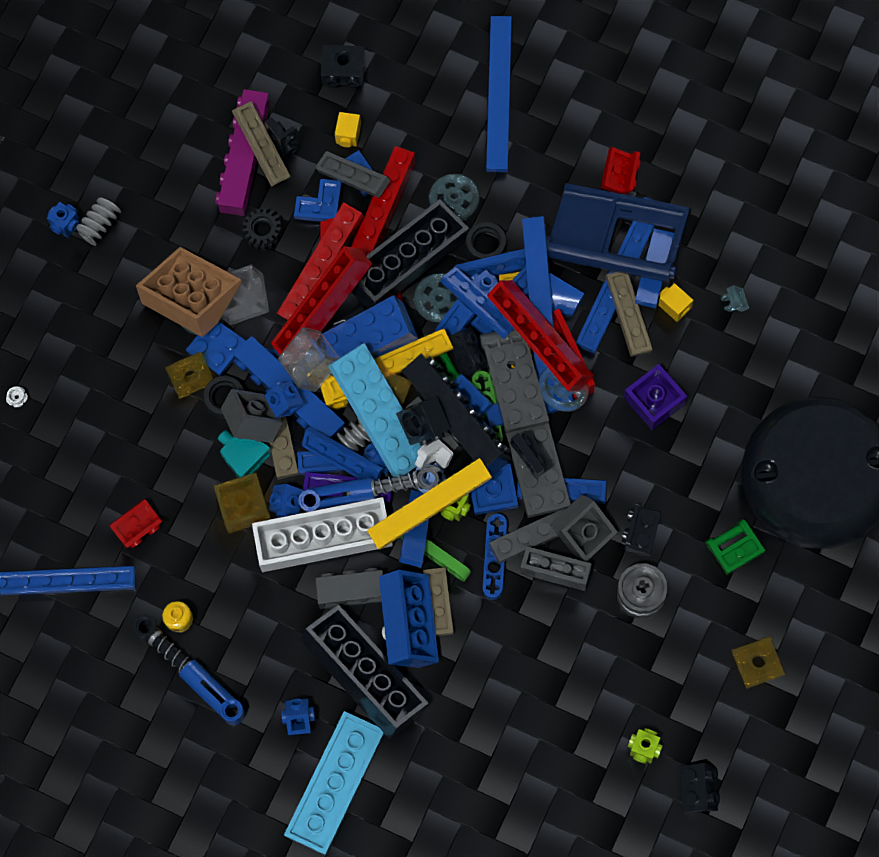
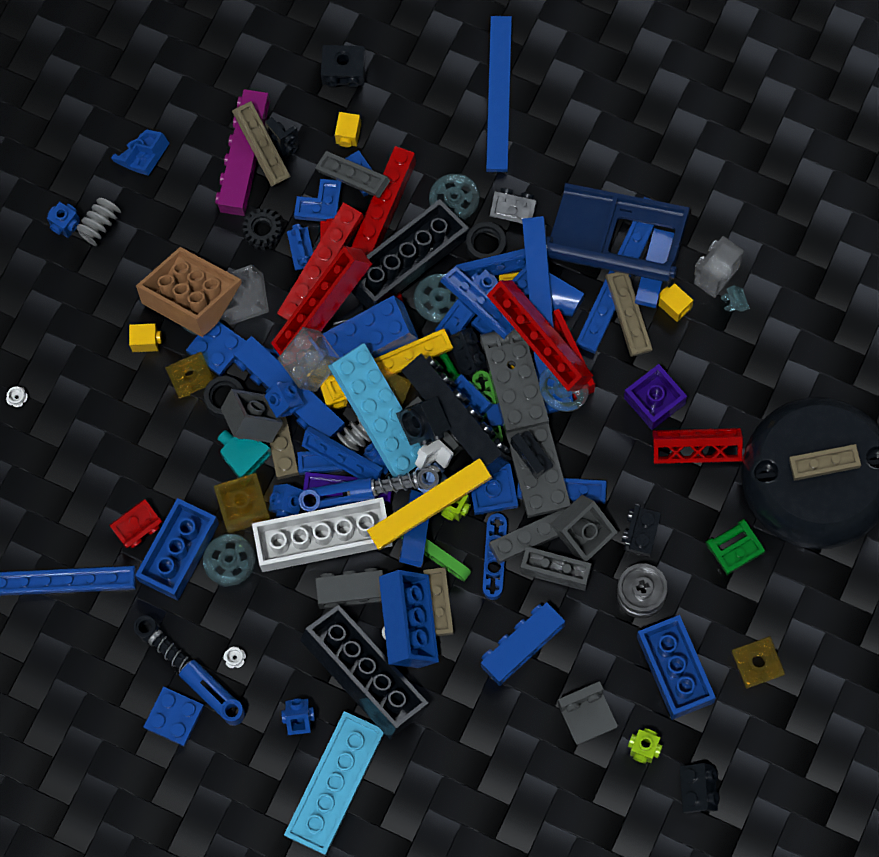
(143, 152): none -> blue slope
(144, 337): none -> yellow brick
(174, 716): none -> blue plate
(177, 549): none -> blue brick
(177, 617): yellow head -> none
(227, 578): none -> clear light blue plate
(234, 651): none -> white plate
(300, 246): none -> blue hinge
(513, 206): none -> bracket
(522, 643): none -> blue brick
(587, 713): none -> dark grey bracket
(620, 171): red bracket -> none
(676, 667): none -> blue brick
(699, 438): none -> red fence
(718, 266): none -> clear brick
(824, 462): none -> dark tan plate

